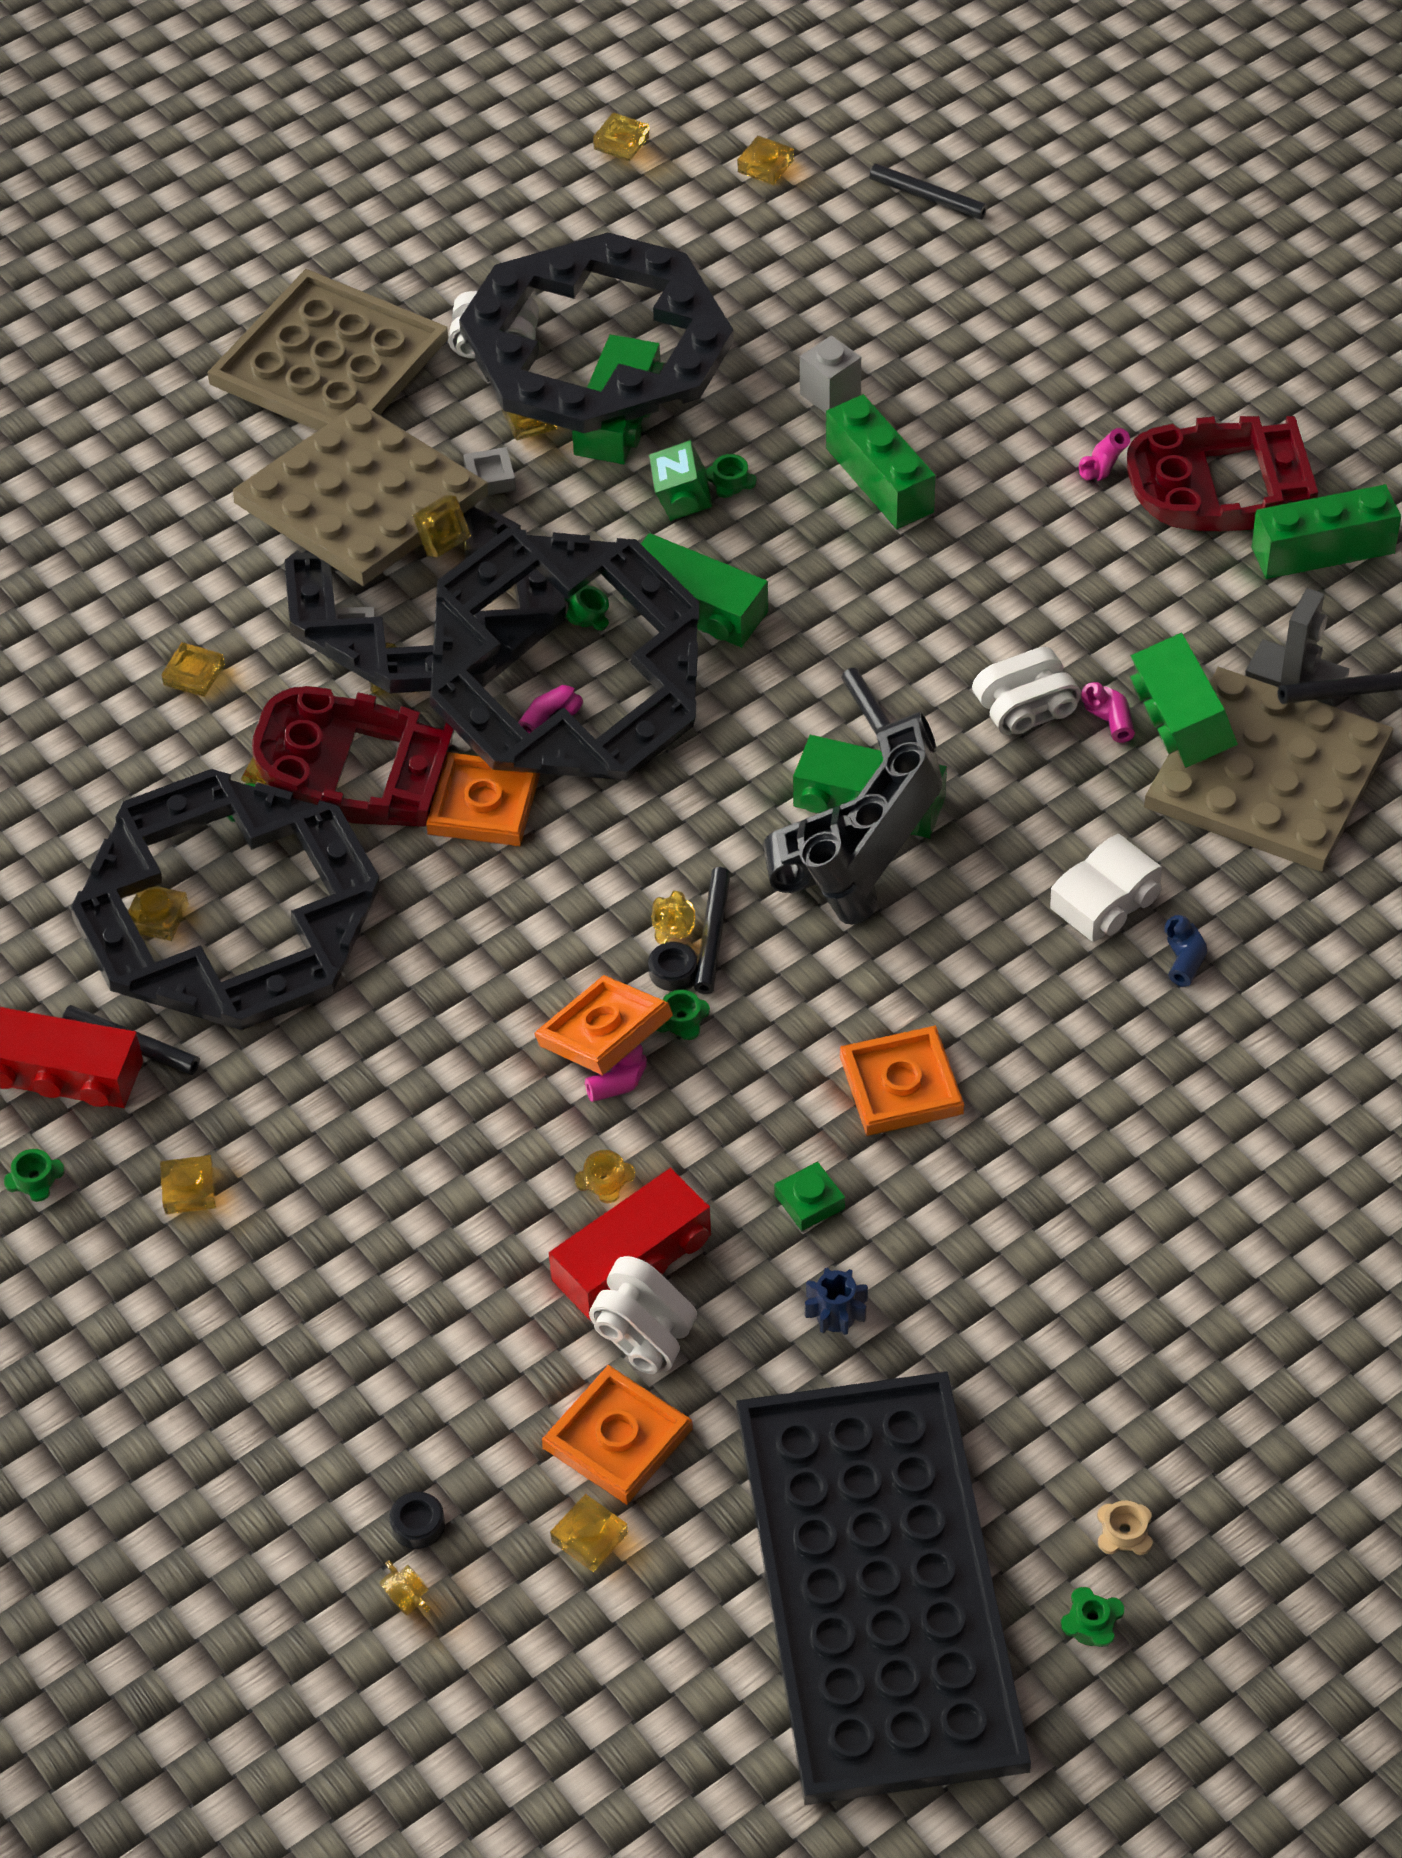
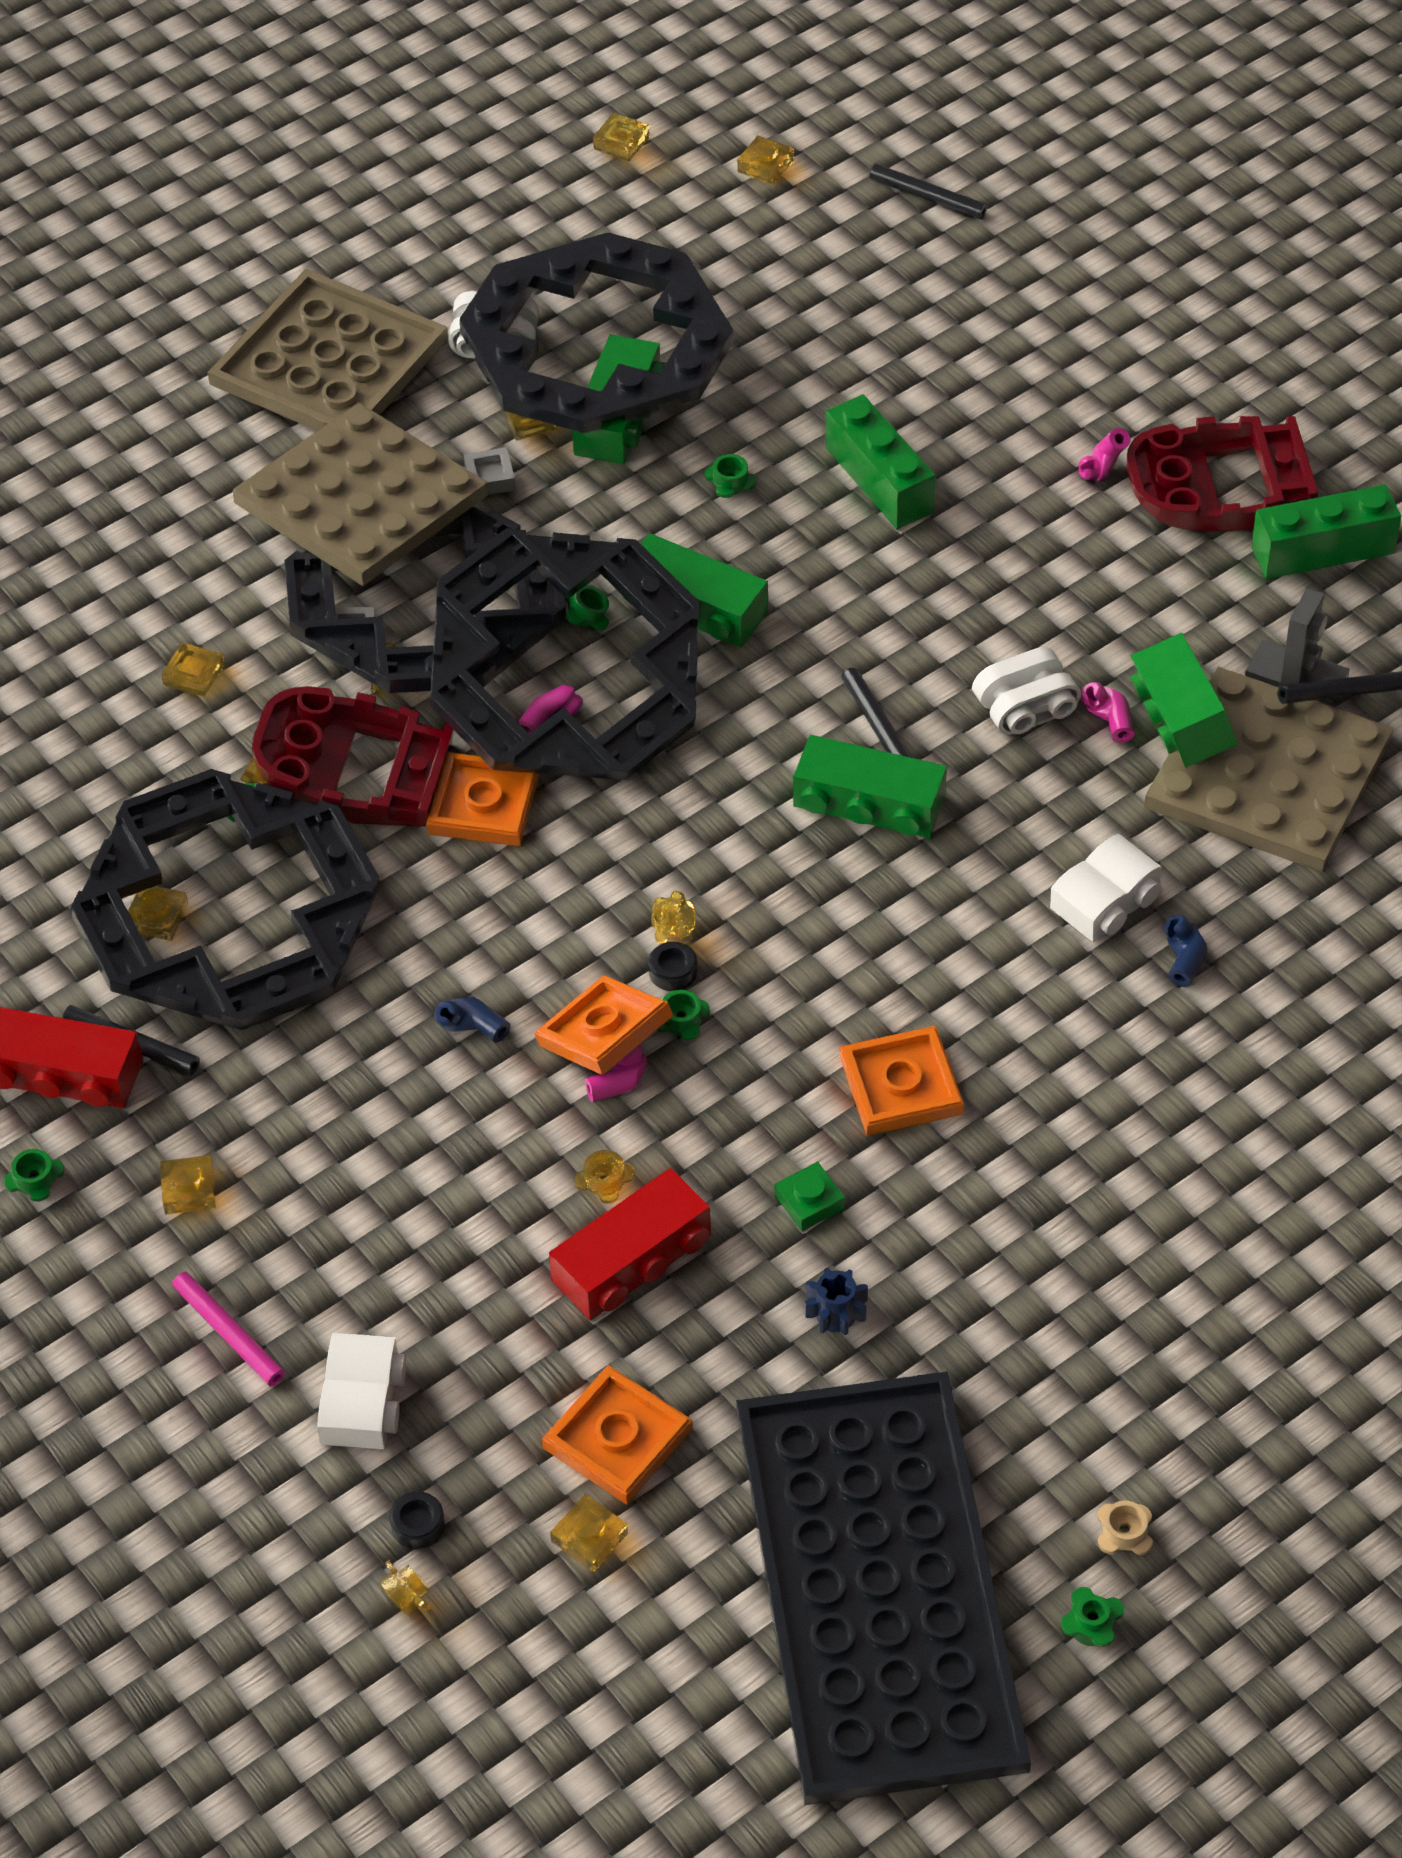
(228, 1329): none -> dark pink piece
(359, 1391): none -> white brick
(441, 525): clear yellow plate -> none
(471, 1014): none -> dark blue arm
(642, 1315): white brick -> none
(680, 480): green brick -> none
(712, 930): black piece -> none
(830, 374): light grey brick -> none
(856, 841): black connector -> none

